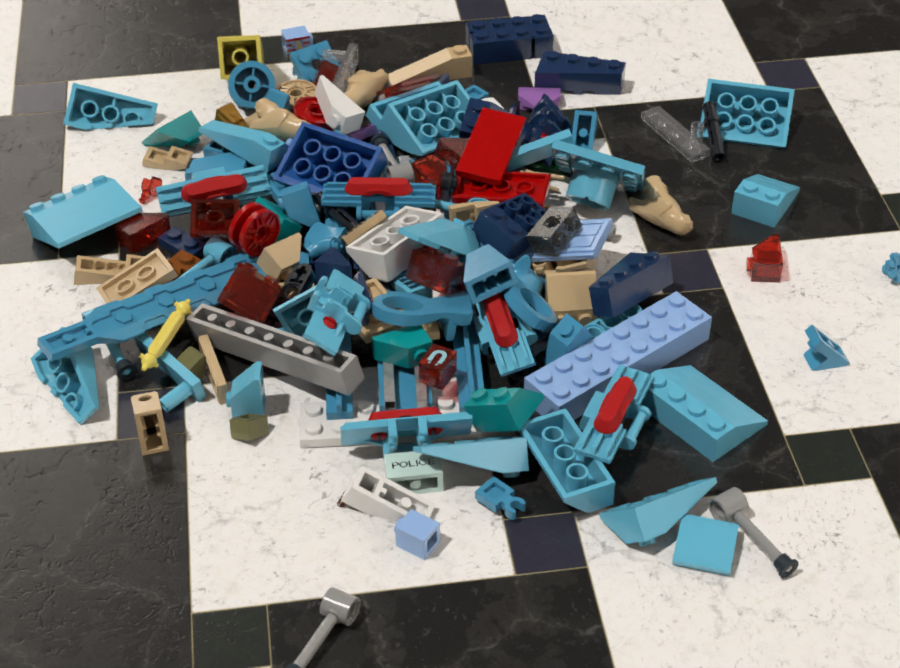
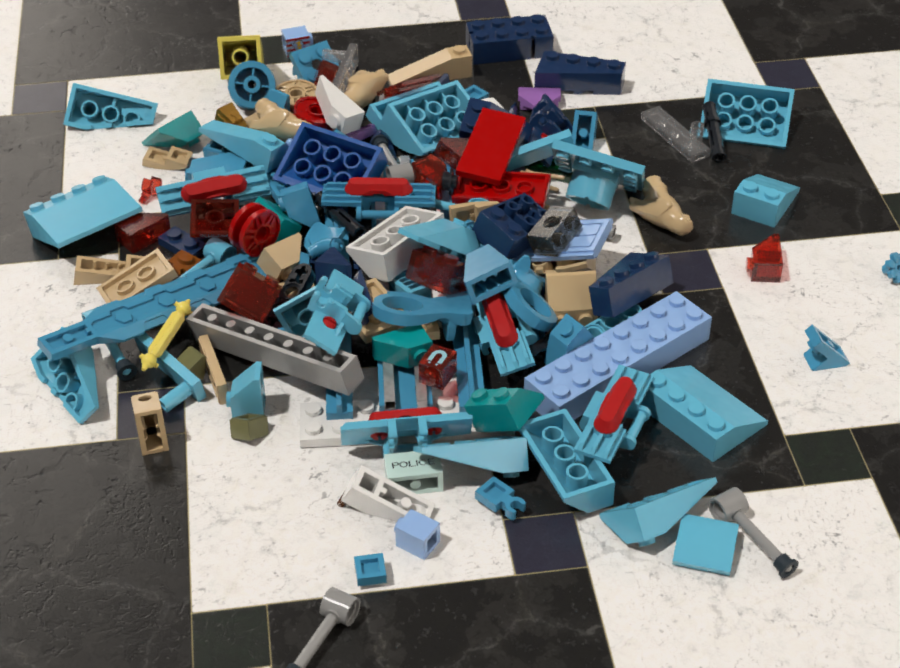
(364, 227): tan tile -> none
(370, 569): none -> dark azure plate

